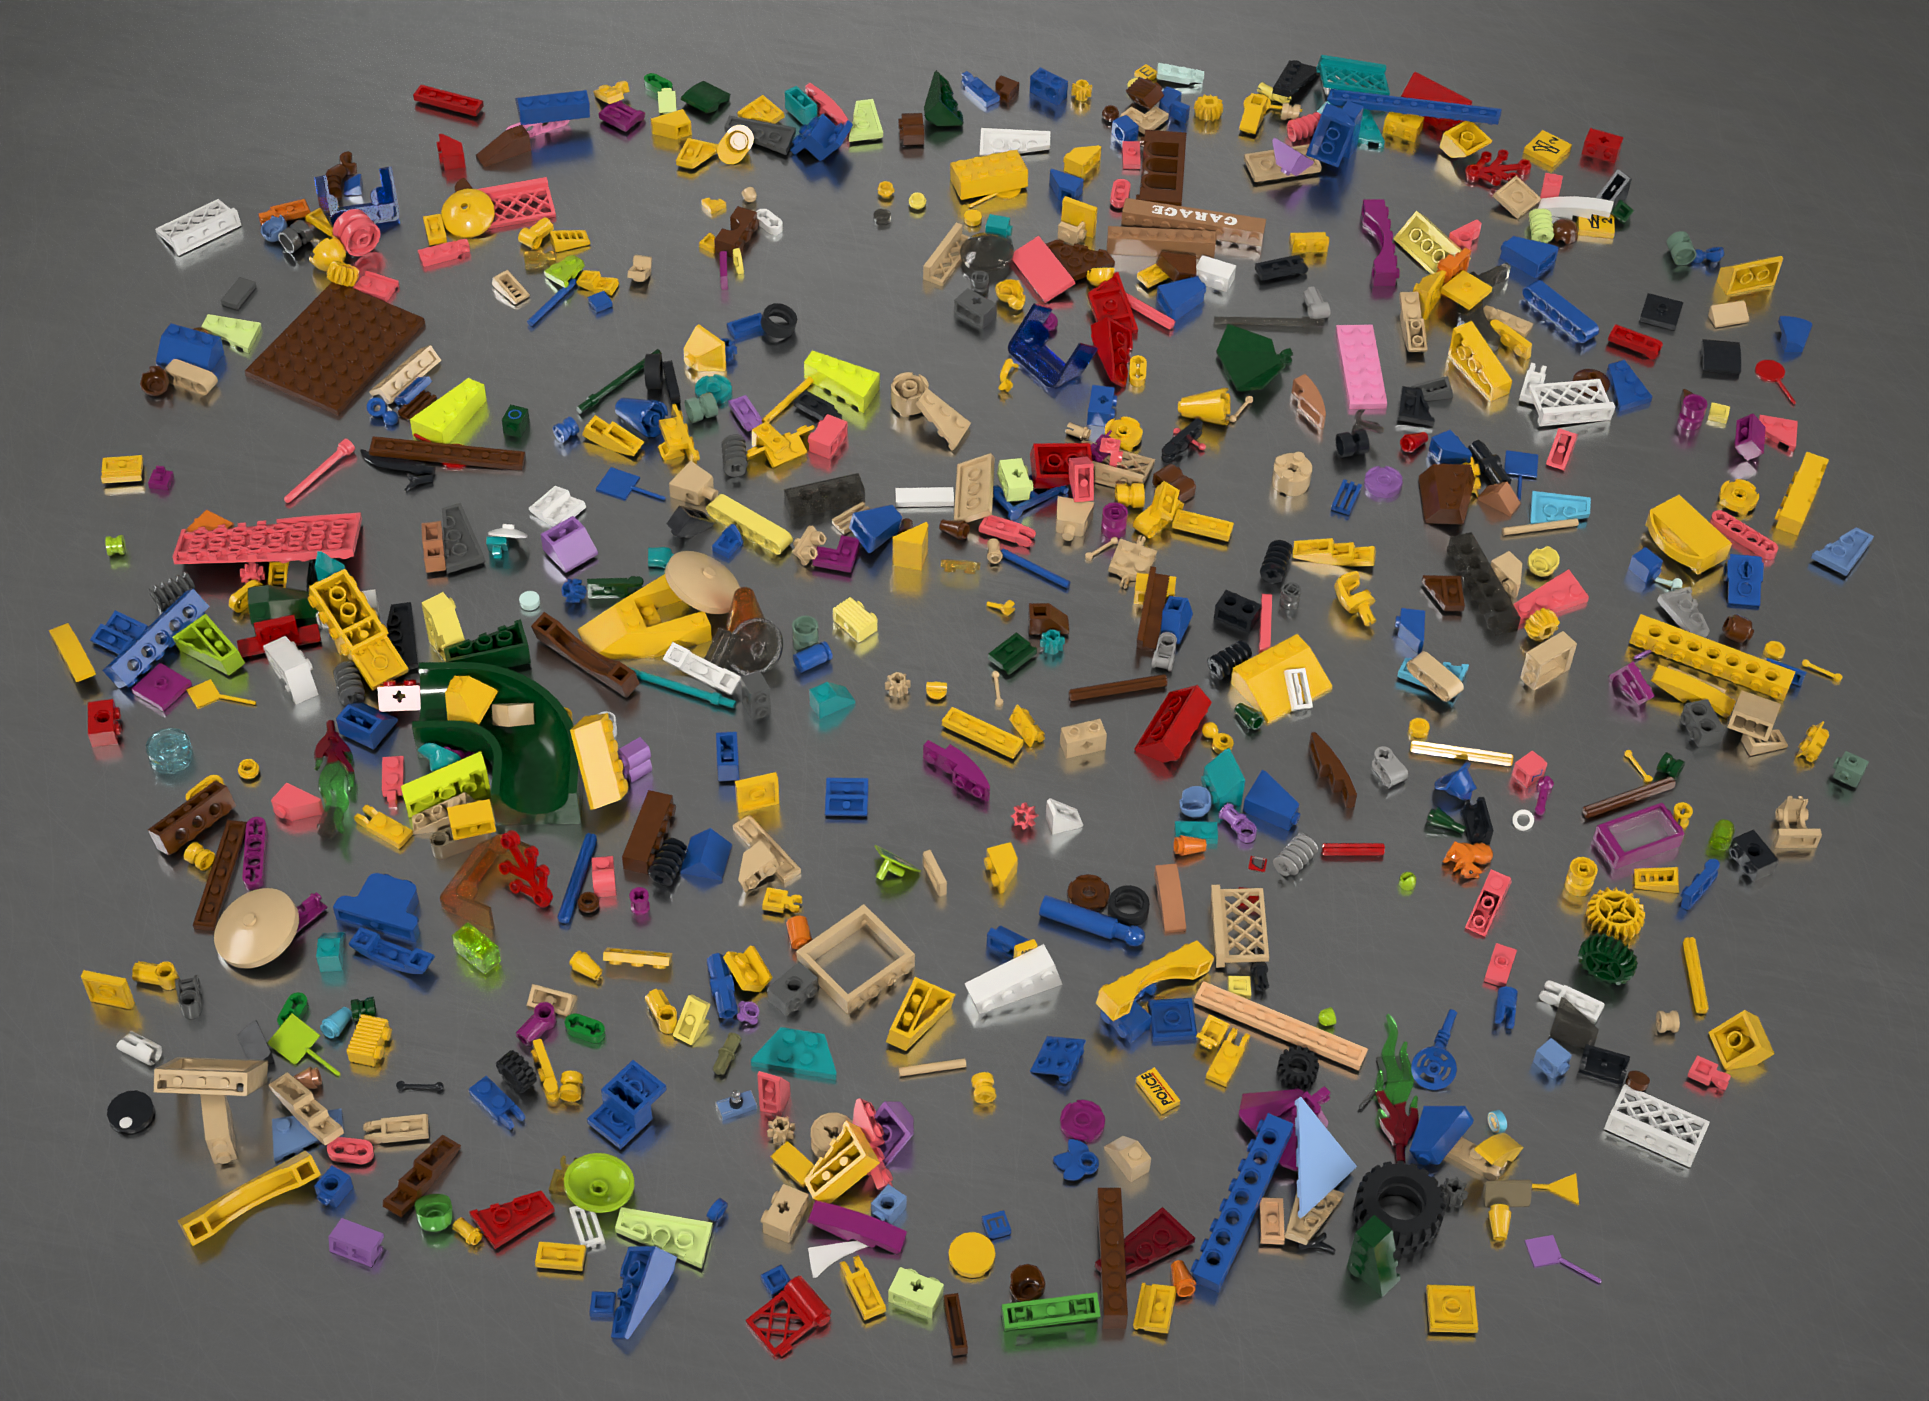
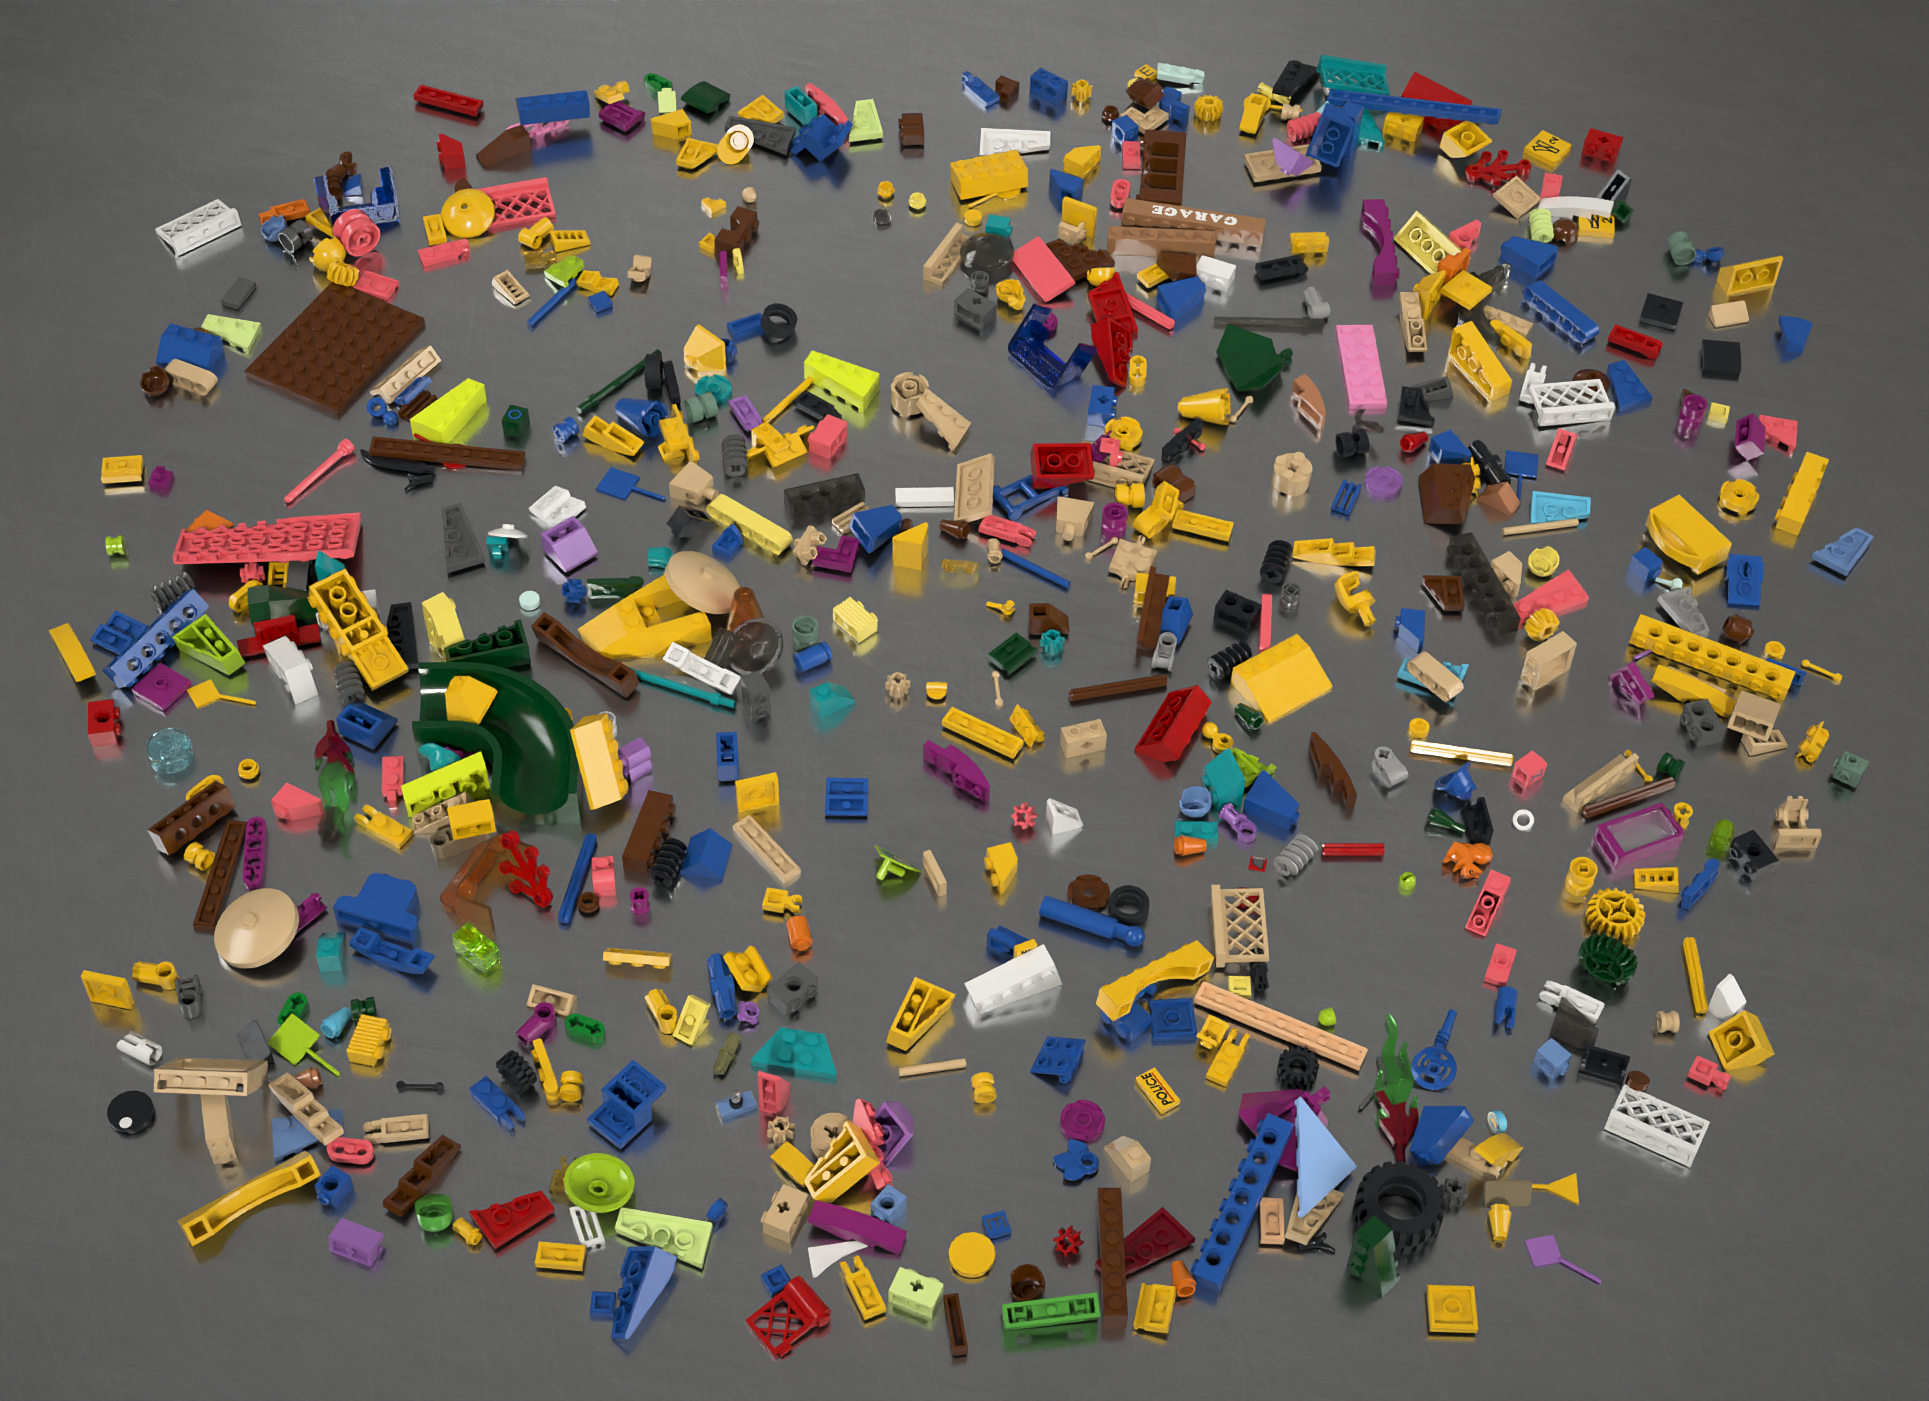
(390, 702): brick -> none
(433, 546): nougat slope -> none
(513, 714): tan slope -> none
(584, 964): yellow cone -> none
(756, 865): tan slope -> none
(769, 222): white beam -> none
(838, 933): tan window -> none
(940, 104): dark green wedge -> none
(1006, 383): yellow piece -> none
(1014, 479): yellowish green brick -> none
(1063, 1243): none -> red gear
(1080, 432): tan pin -> none
(1081, 479): coral slope -> none
(1170, 898): nougat slope -> none
(1250, 766): none -> lime wing
(1291, 691): white tile -> none
(1544, 788): magenta piece -> none
(1600, 782): none -> tan fence
(1720, 520): coral beam -> none
(1727, 999): none -> white slope
(1773, 372): red piece -> none

